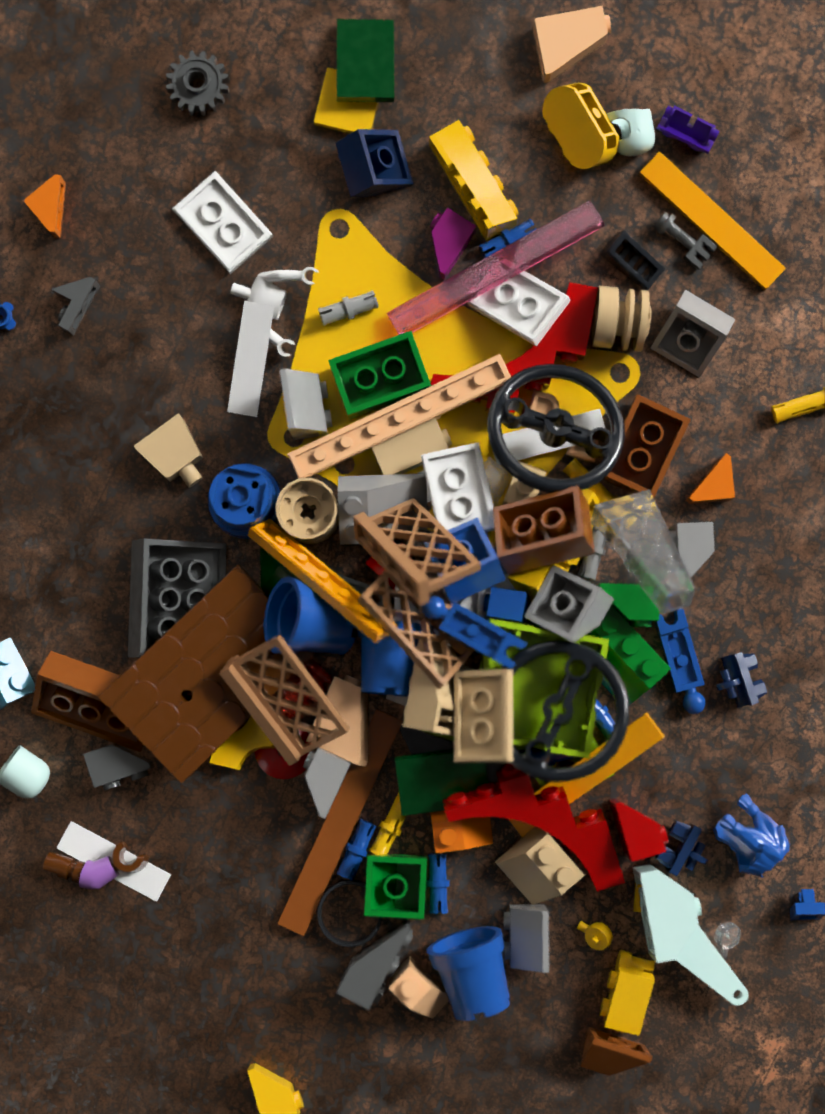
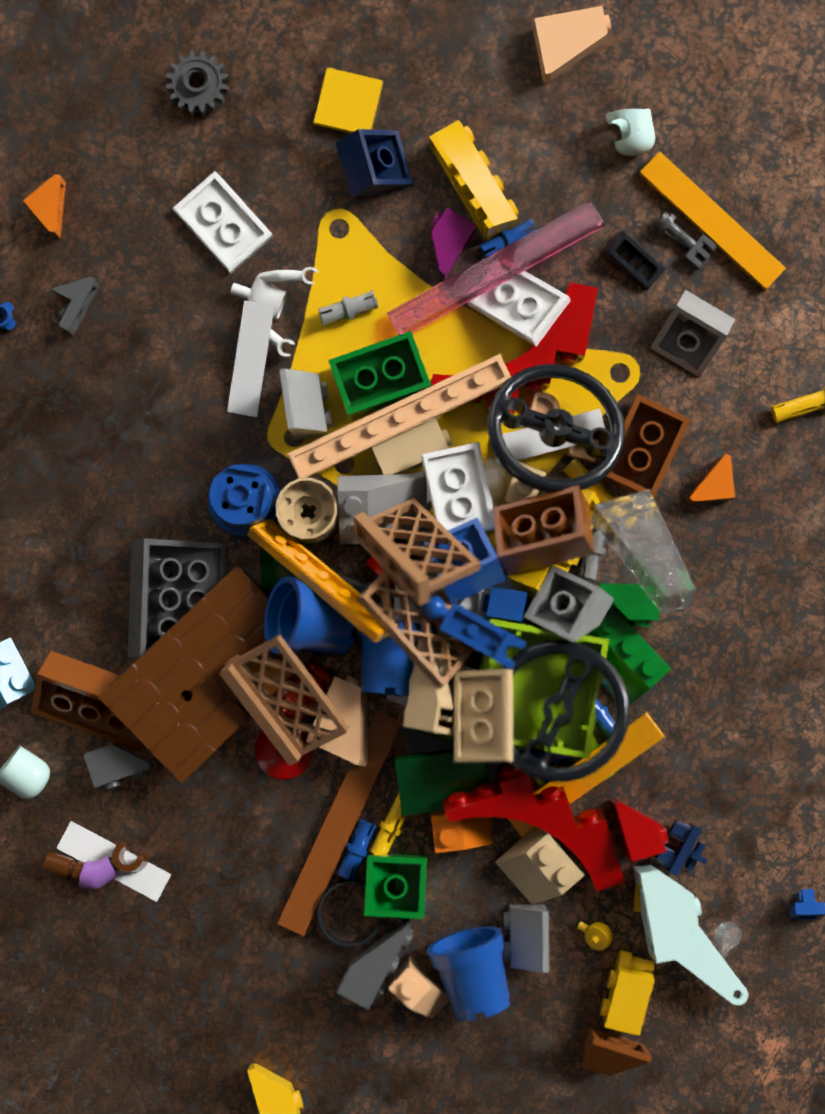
(172, 451): tan torso -> none
(240, 746): yellow tile -> none
(325, 777): light grey slope -> none
(365, 60): dark green tile -> none
(438, 883): blue pin -> none
(580, 125): yellow brick -> none
(620, 318): tan wheel -> none
(682, 660): blue plate -> none
(693, 543): light grey slope -> none
(698, 137): dark purple hinge -> none
(738, 679): dark blue hips -> none
(756, 847): blue piece -> none

